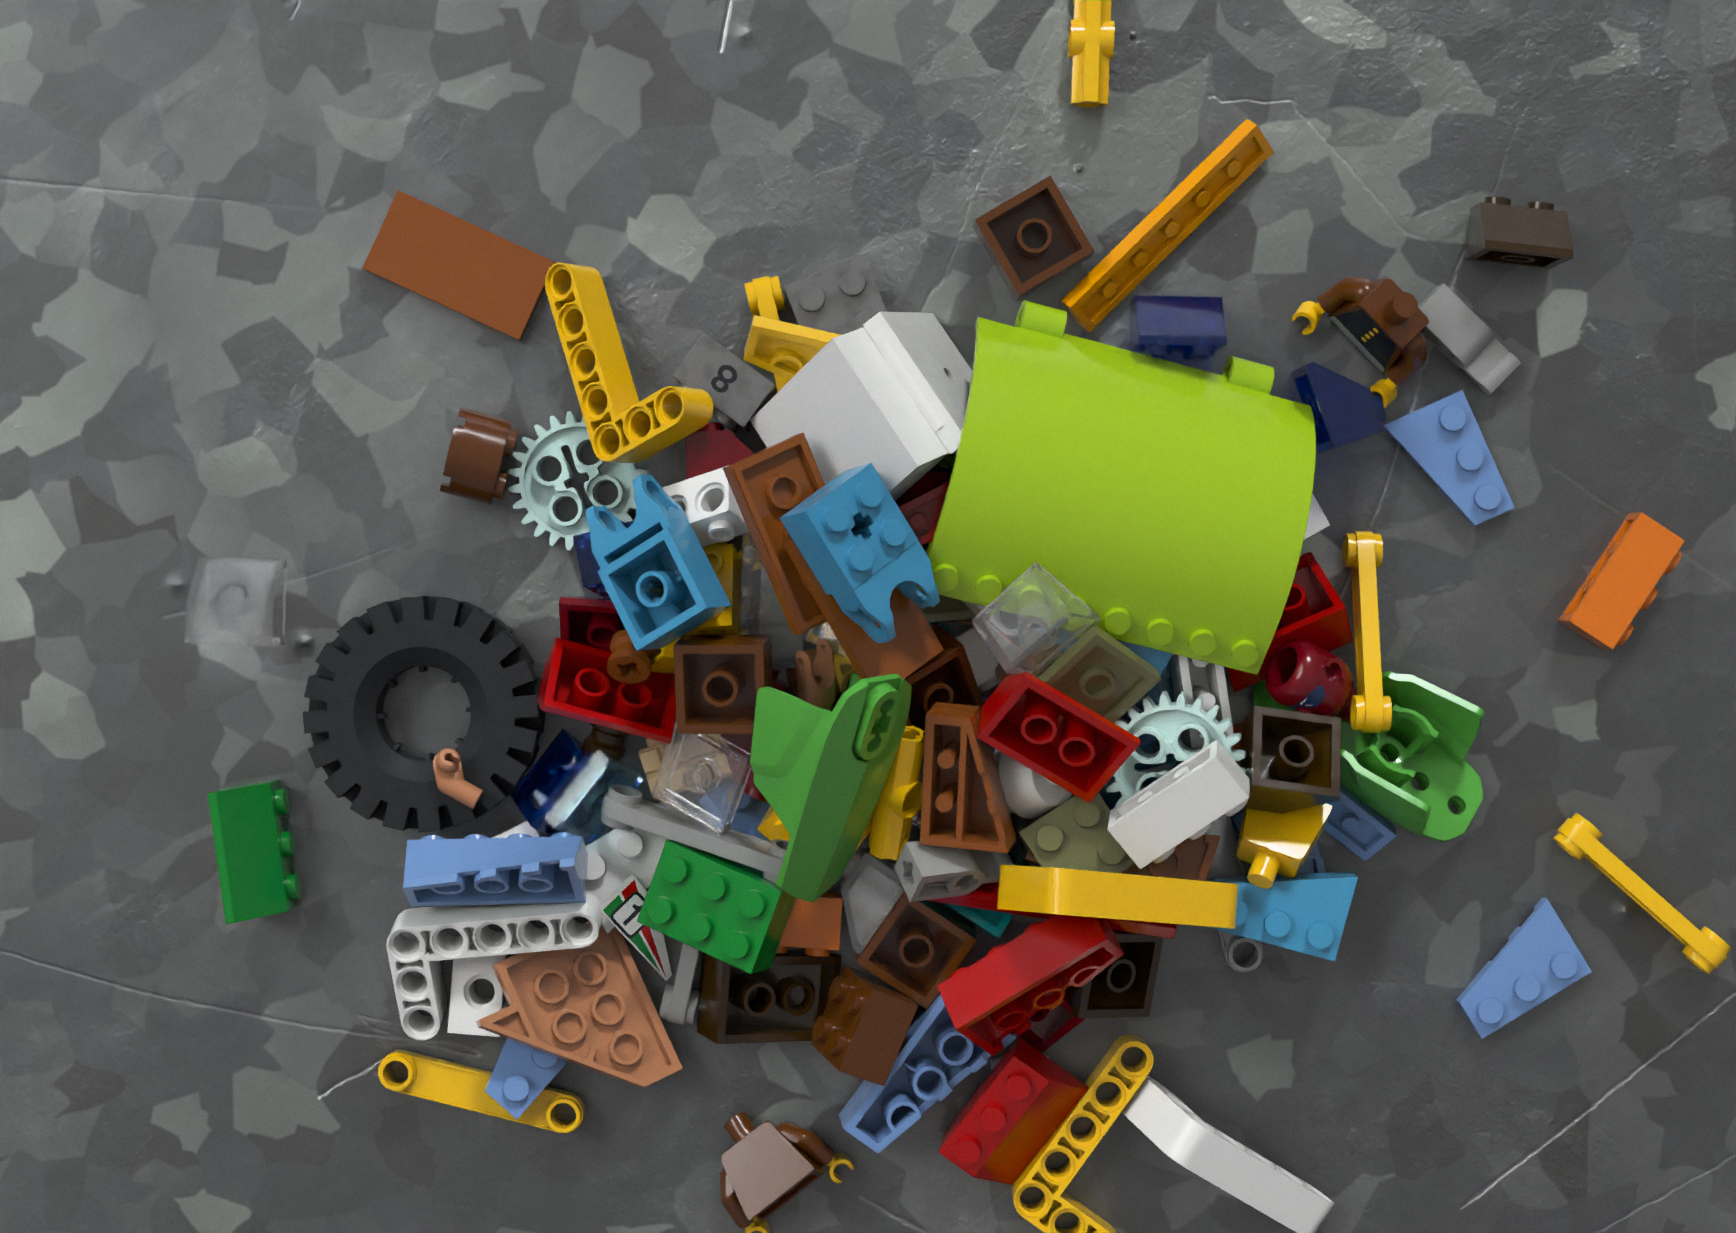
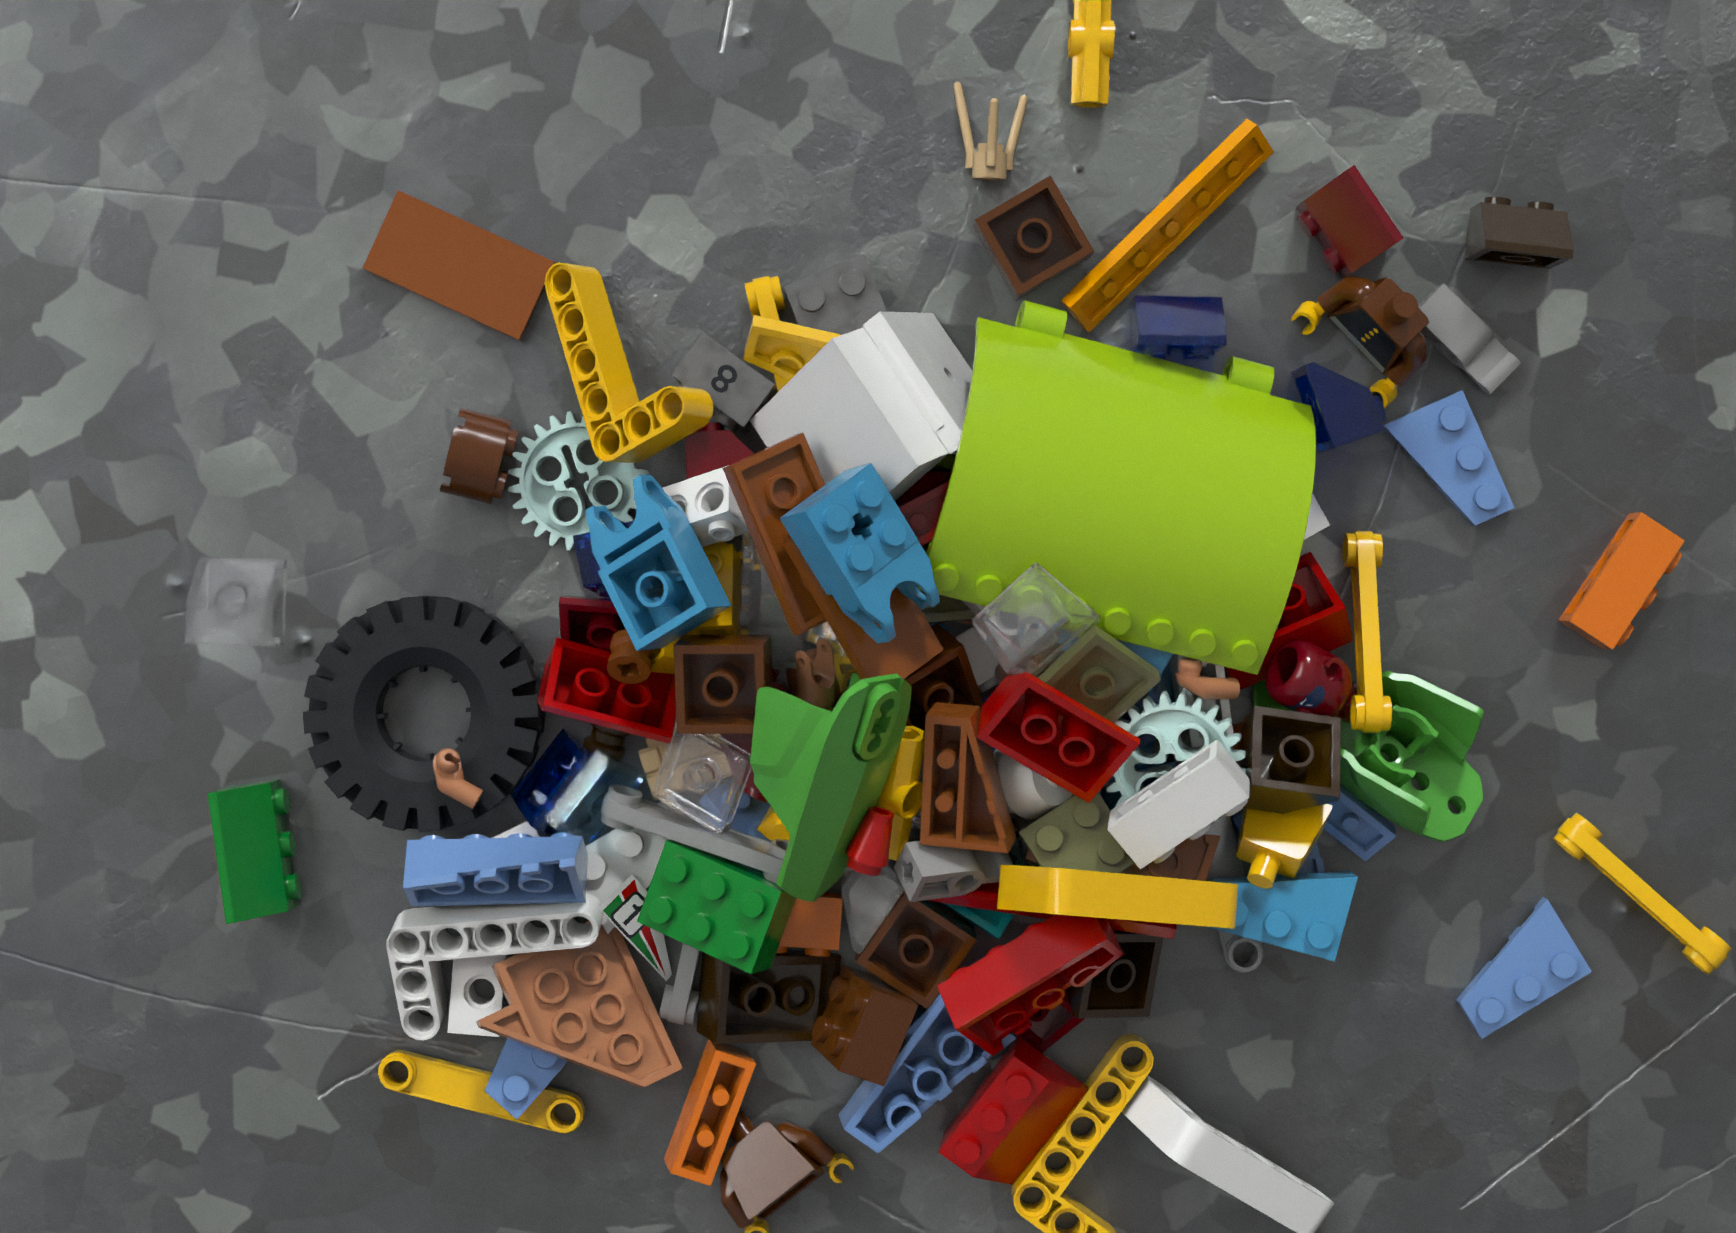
(709, 1112): none -> orange brick
(871, 842): none -> red cone
(989, 161): none -> tan plant
(1203, 686): none -> nougat arm
(1347, 223): none -> dark red slope

